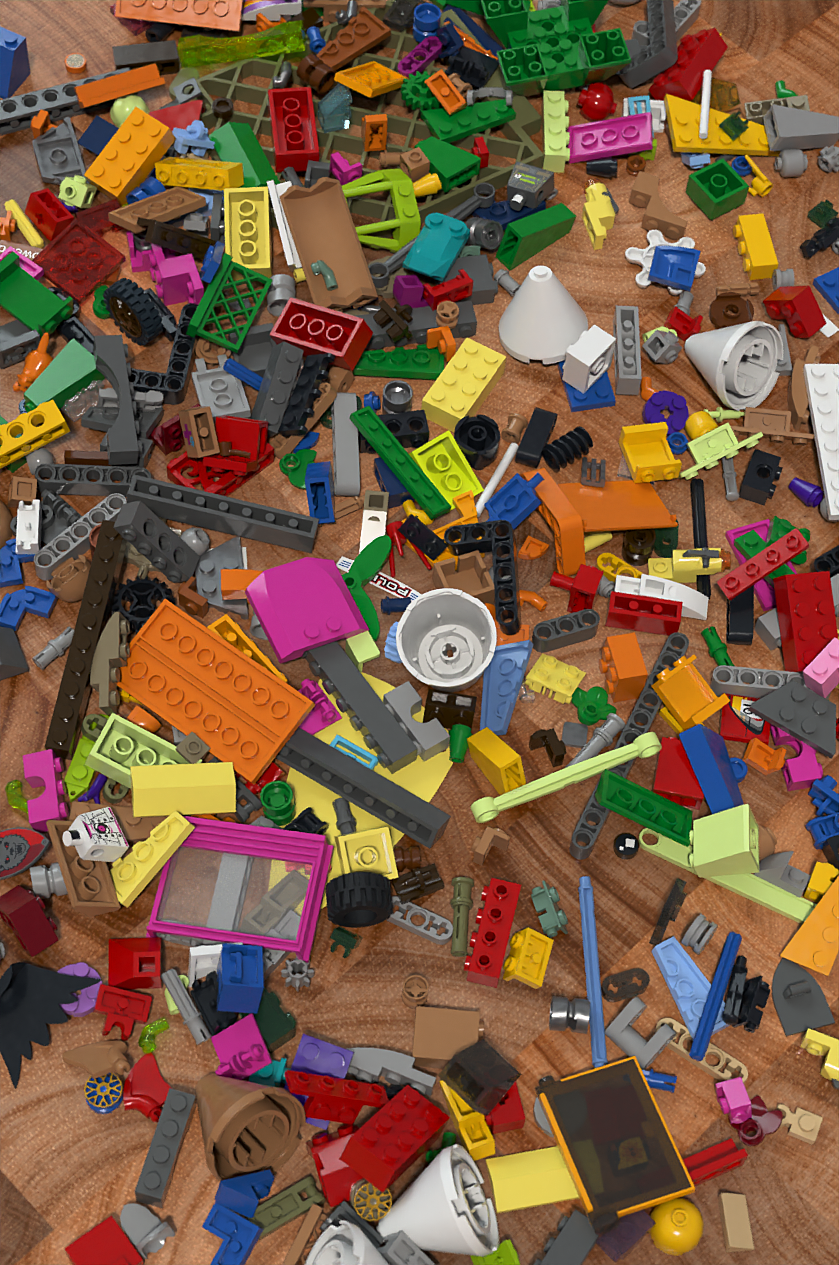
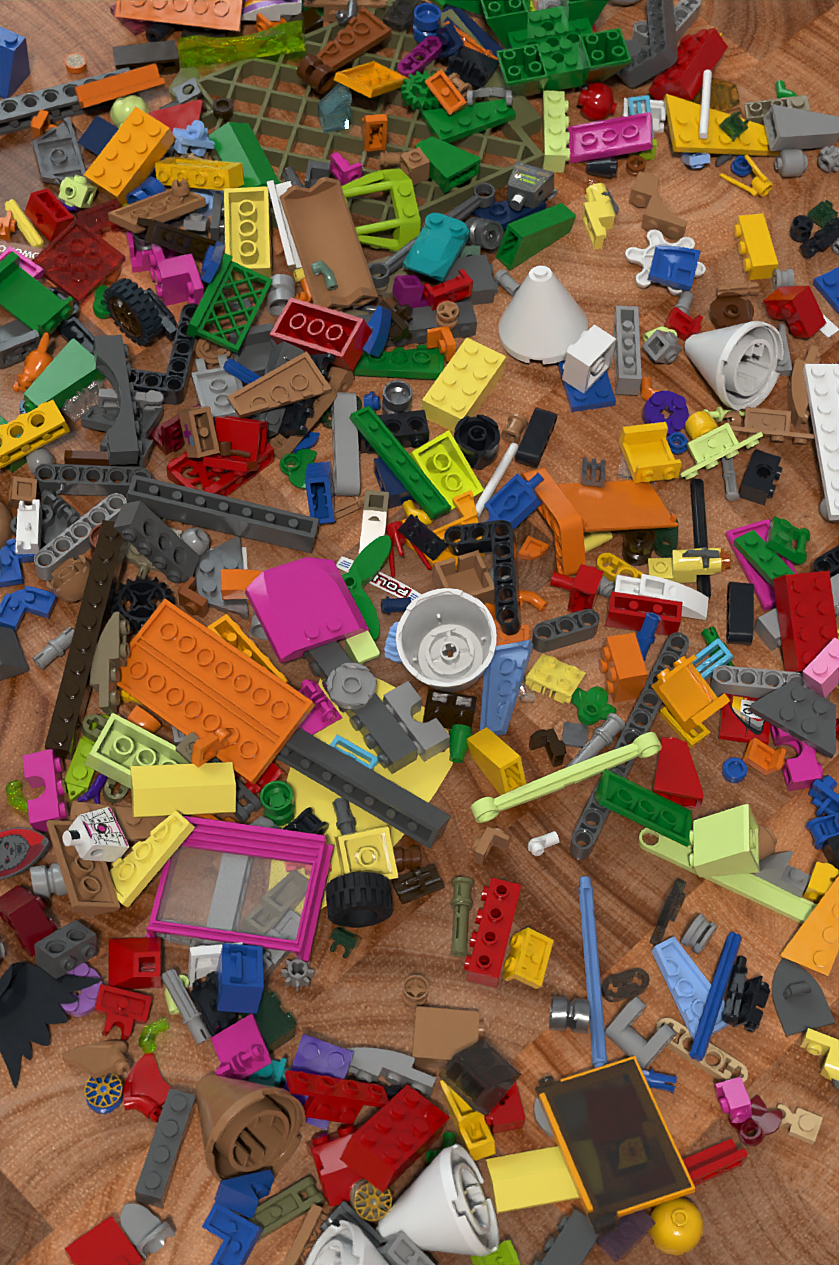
(66, 949): none -> dark grey brick
(180, 188): none -> medium nougat hinge
(206, 748): none -> orange plate
(281, 81): flat silver arm -> none
(282, 386): none -> medium nougat wing
(292, 128): red brick -> none
(305, 294): none -> orange arm
(316, 41): blue pin -> none
(351, 686): none -> light grey tile
(381, 324): none -> blue slope
(427, 185): yellow cone -> none
(437, 922): light grey beam -> none
(481, 150): red plate -> none
(538, 844): none -> white arm
(547, 900): sand green hinge -> none
(567, 448): black piece -> none
(626, 846): tile -> none
(646, 635): none -> blue pin
(706, 651): none -> medium azure tile
(712, 768): blue slope -> none
(717, 189): green brick -> none
(733, 418): none -> medium nougat hinge
(735, 1222): tan slope -> none
(763, 564): red bracket -> none
(801, 228): none -> black wheel
(806, 492): dark purple cone -> none

